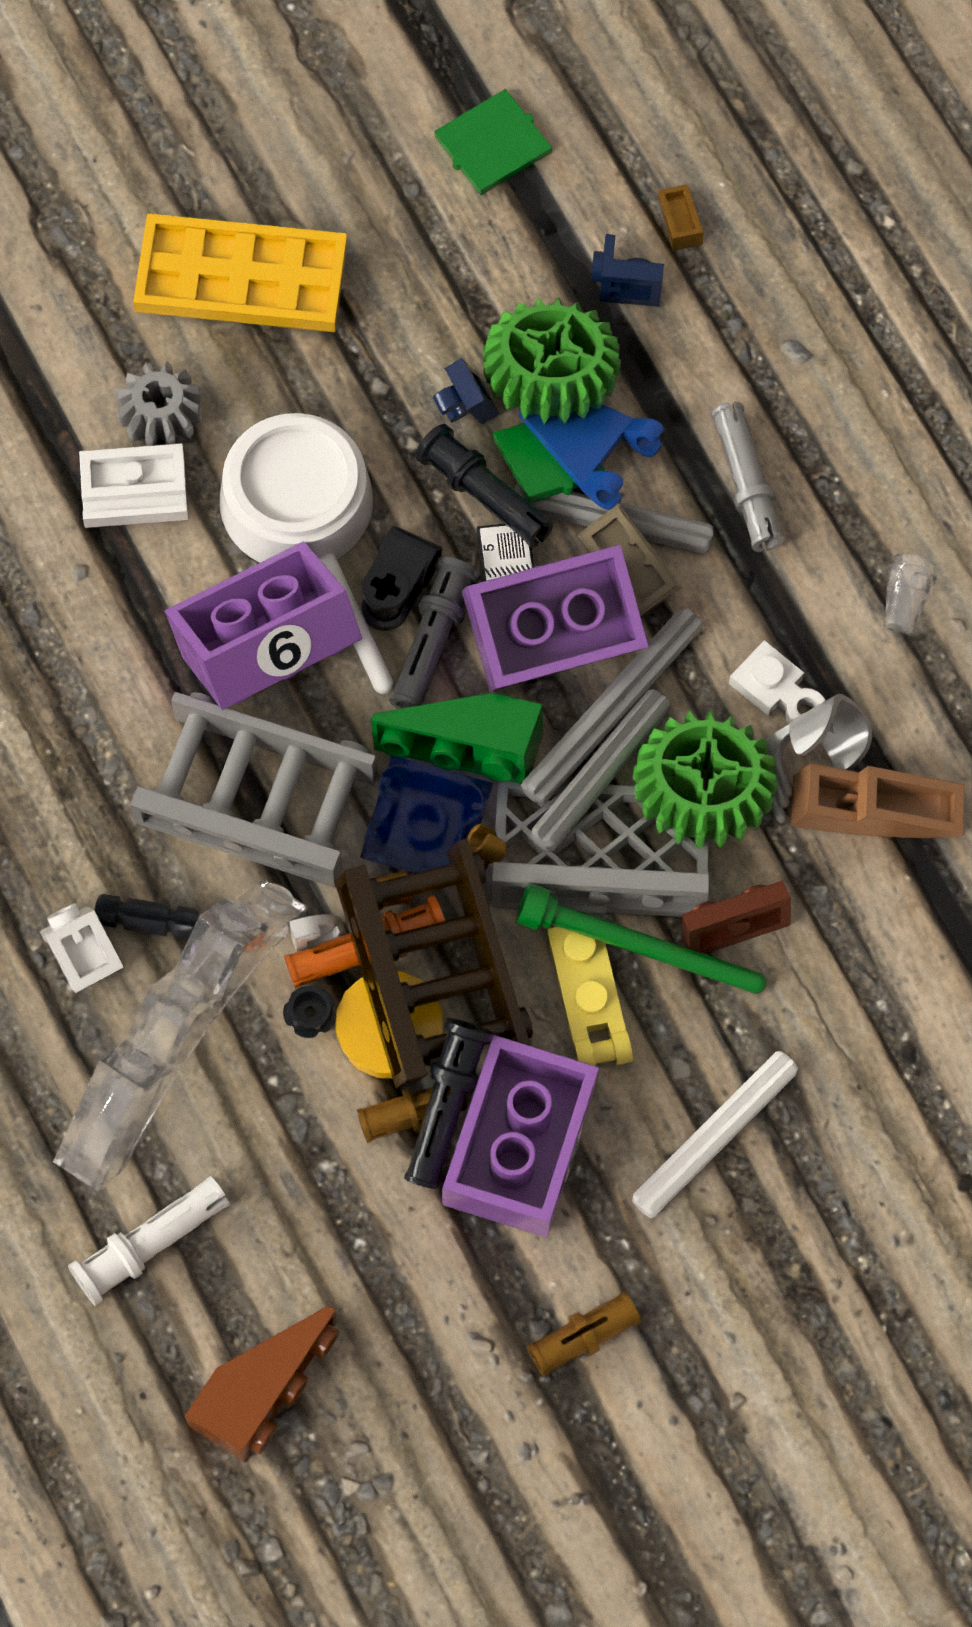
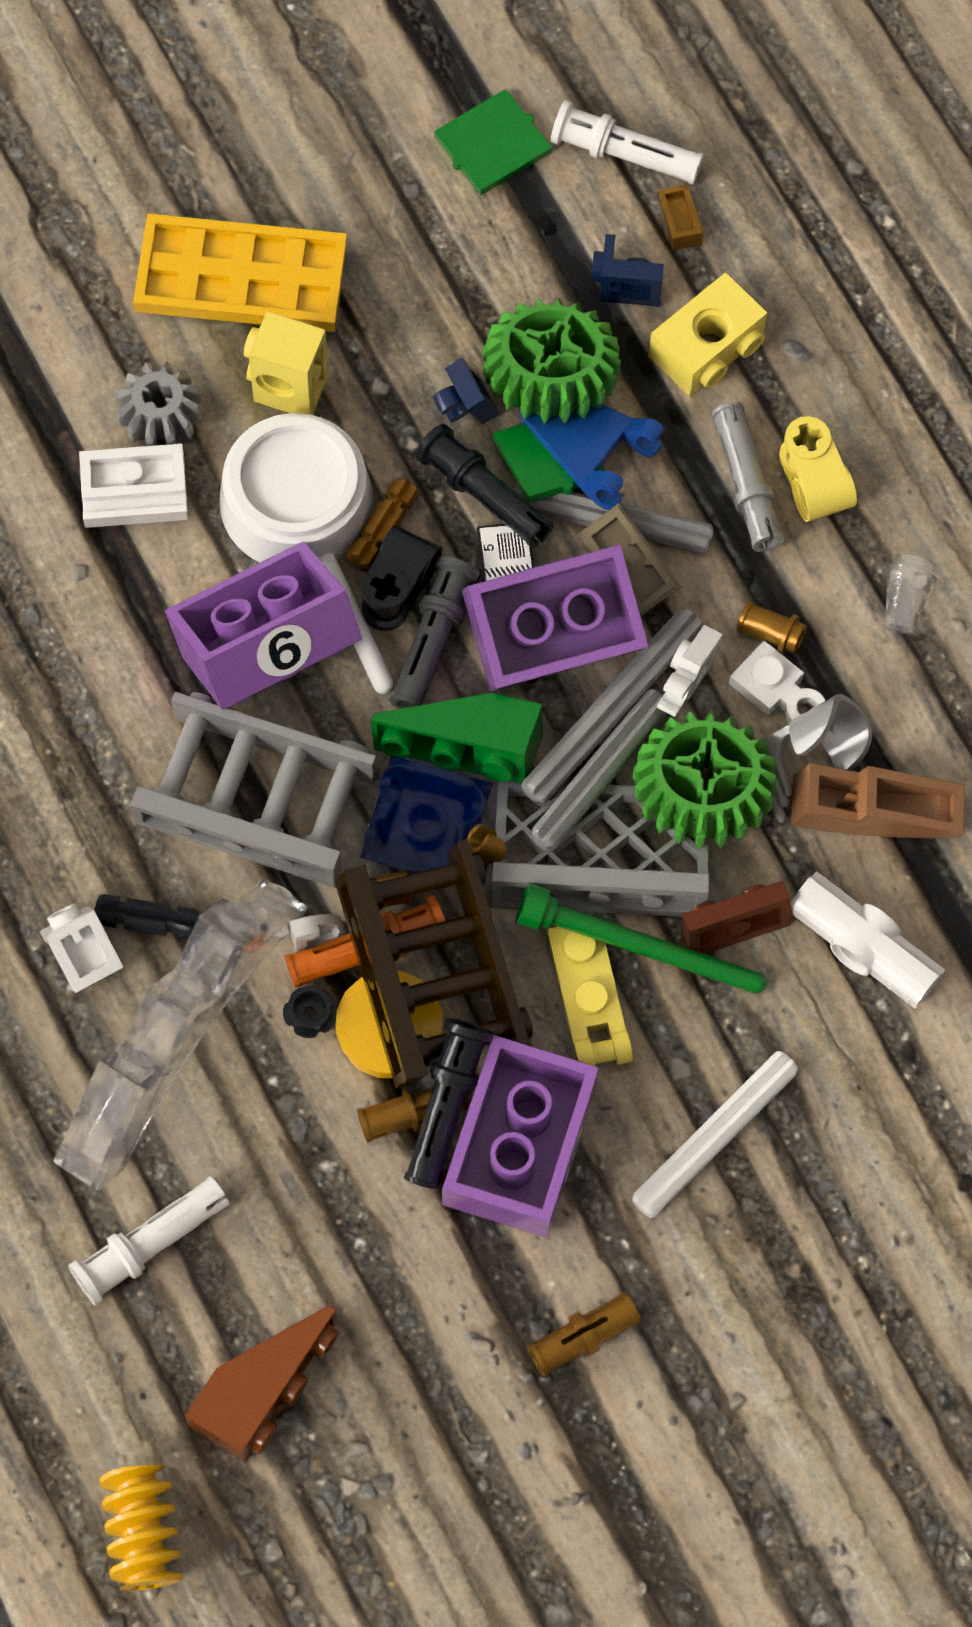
(139, 1528): none -> yellow piece
(287, 364): none -> light yellow brick
(387, 514): none -> pearl gold axle
(604, 137): none -> white pin
(691, 665): none -> white plate
(717, 310): none -> light yellow brick
(772, 627): none -> pearl gold pin
(816, 477): none -> light yellow piece
(866, 939): none -> white piece

